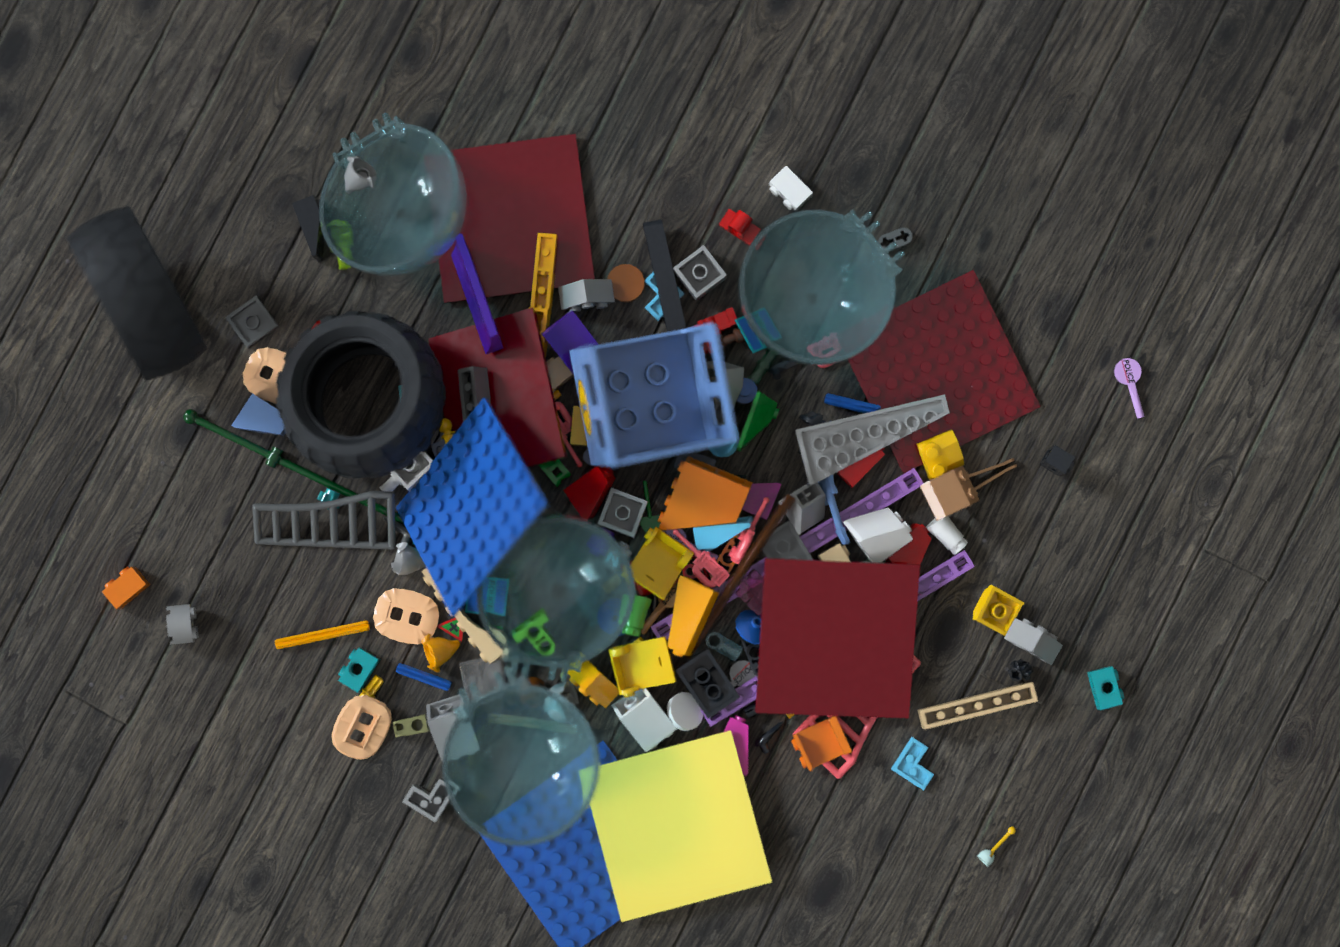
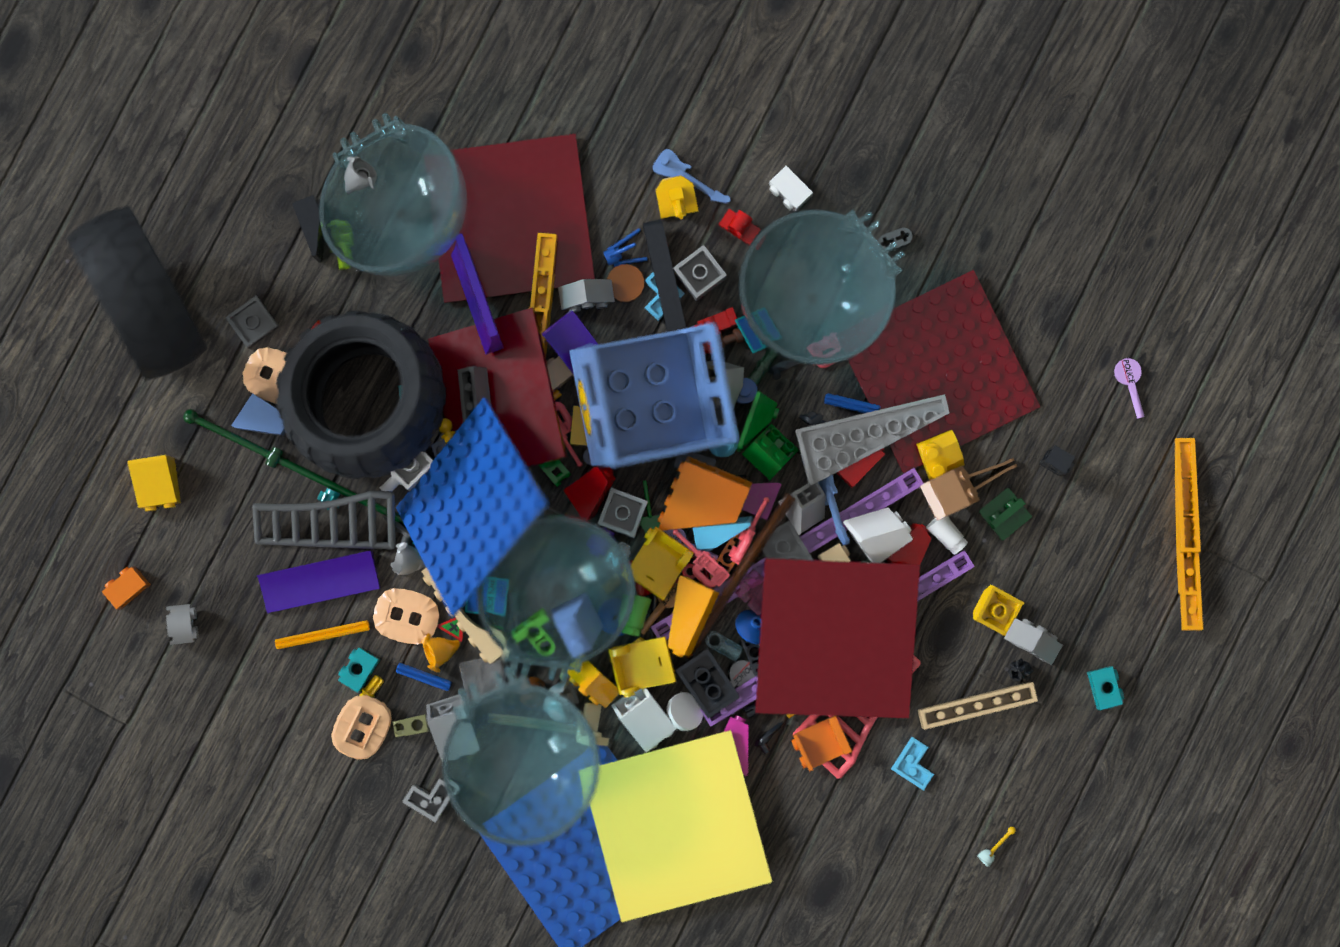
(155, 482): none -> yellow slope
(319, 581): none -> dark purple arch
(578, 624): none -> medium blue slope
(592, 714): none -> tan bracket
(613, 253): none -> blue plant
(670, 166): none -> medium blue piece
(676, 197): none -> yellow piece
(770, 451): none -> green slope
(1005, 513): none -> dark green bracket
(1188, 534): none -> light orange slope

